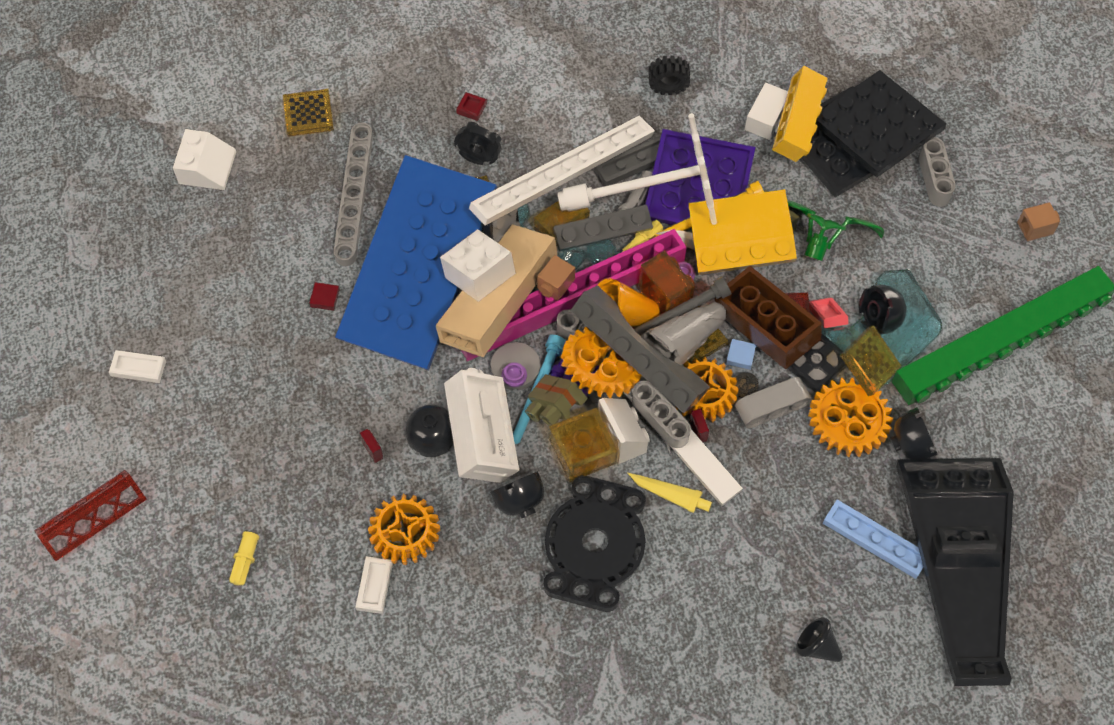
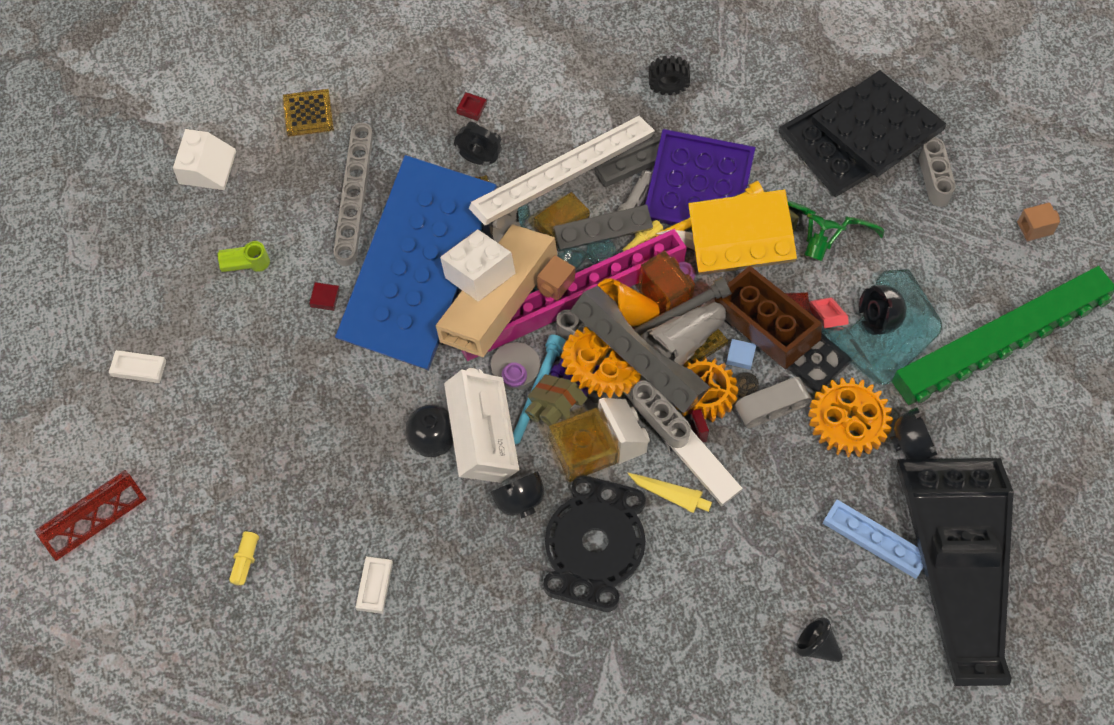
(242, 258): none -> lime piece
(371, 445): dark red tile -> none
(414, 525): light orange gear -> none
(580, 196): white piece -> none
(766, 111): white brick -> none
(800, 114): yellow brick -> none
(870, 360): clear yellow tile -> none

